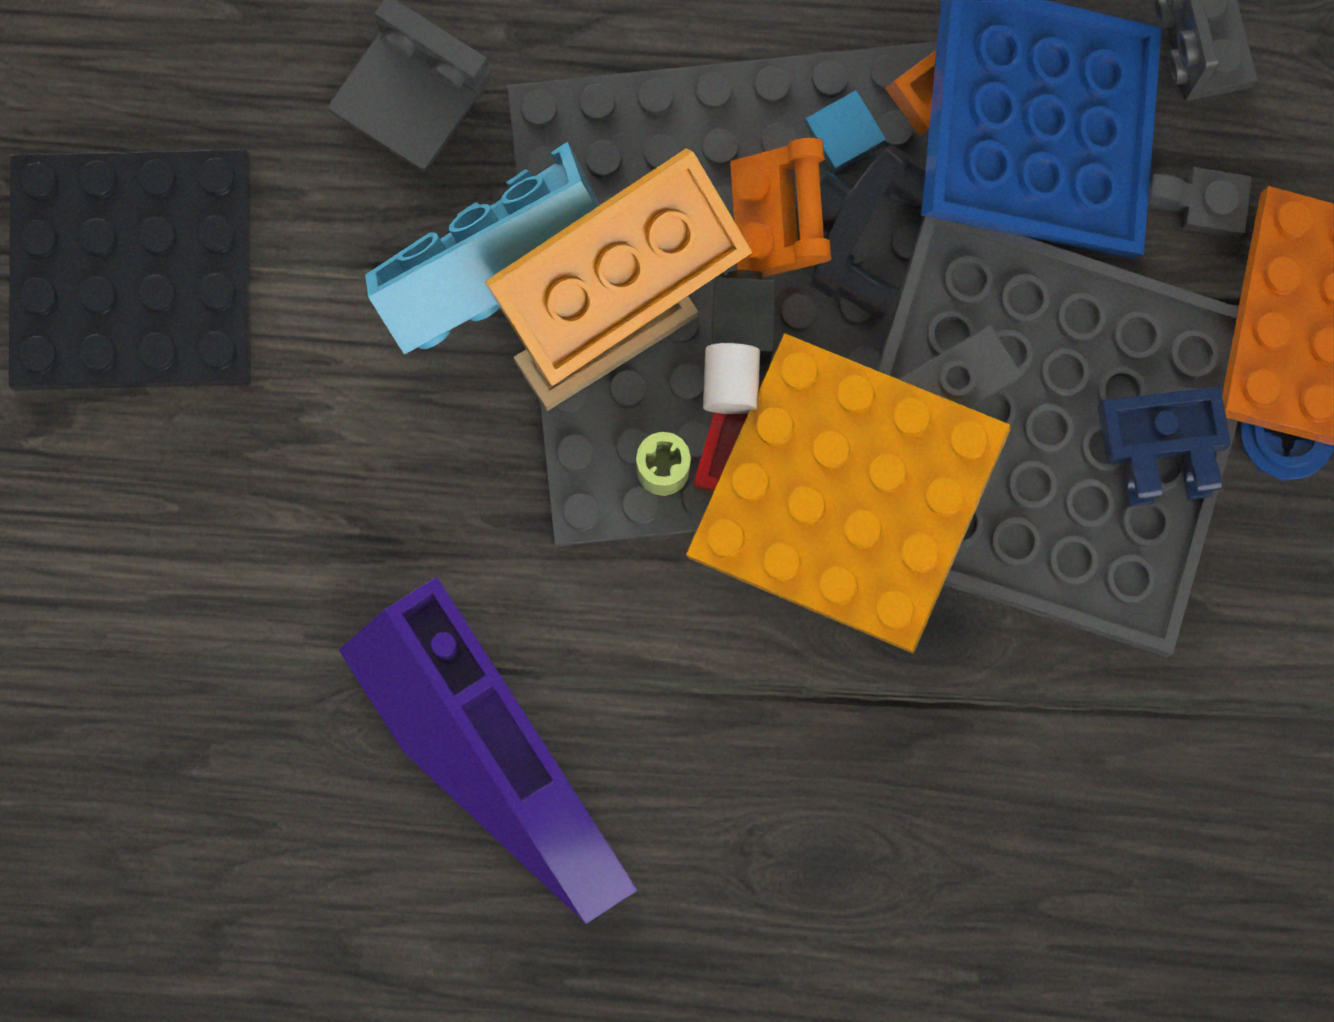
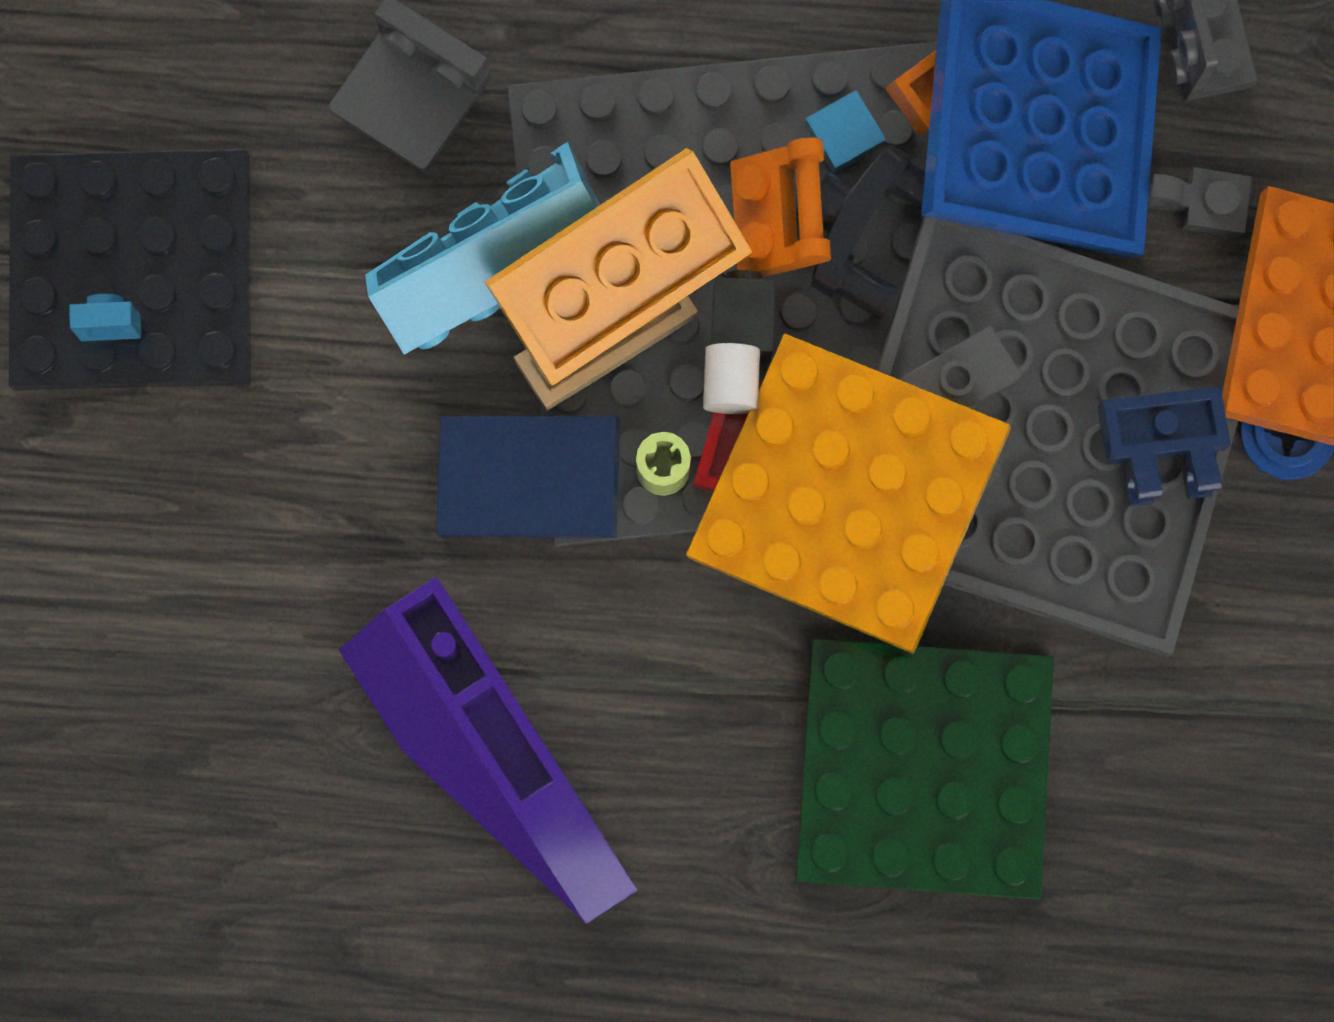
(105, 319): none -> dark azure plate
(528, 477): none -> dark blue tile
(925, 769): none -> dark green plate

